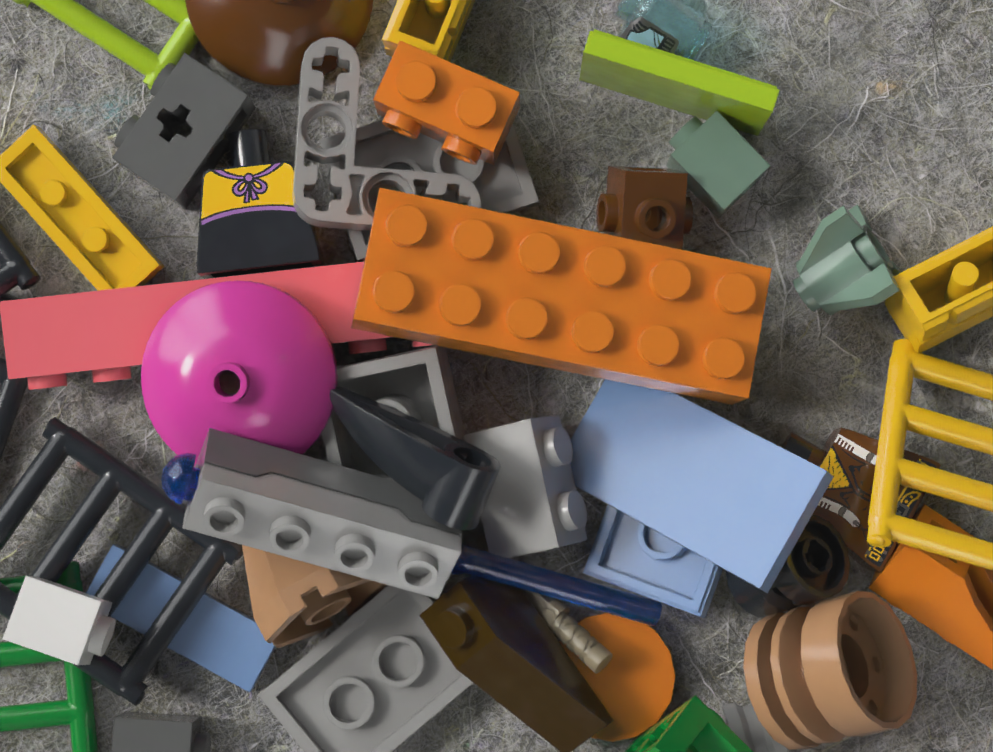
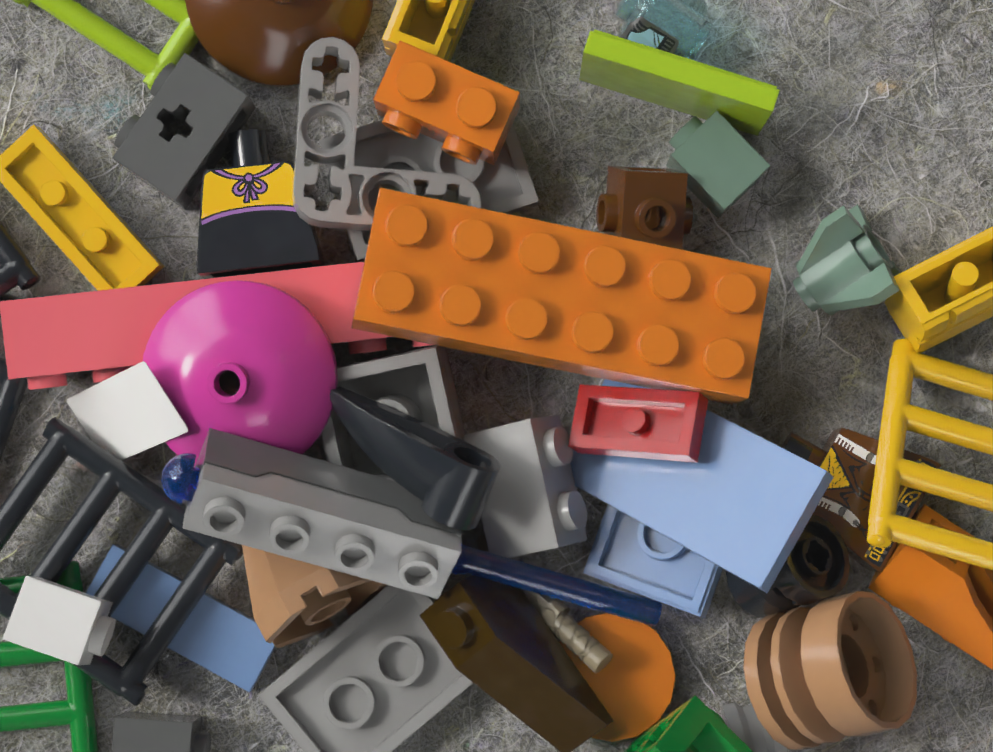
(128, 412): none -> white sticker
(638, 423): none -> plate

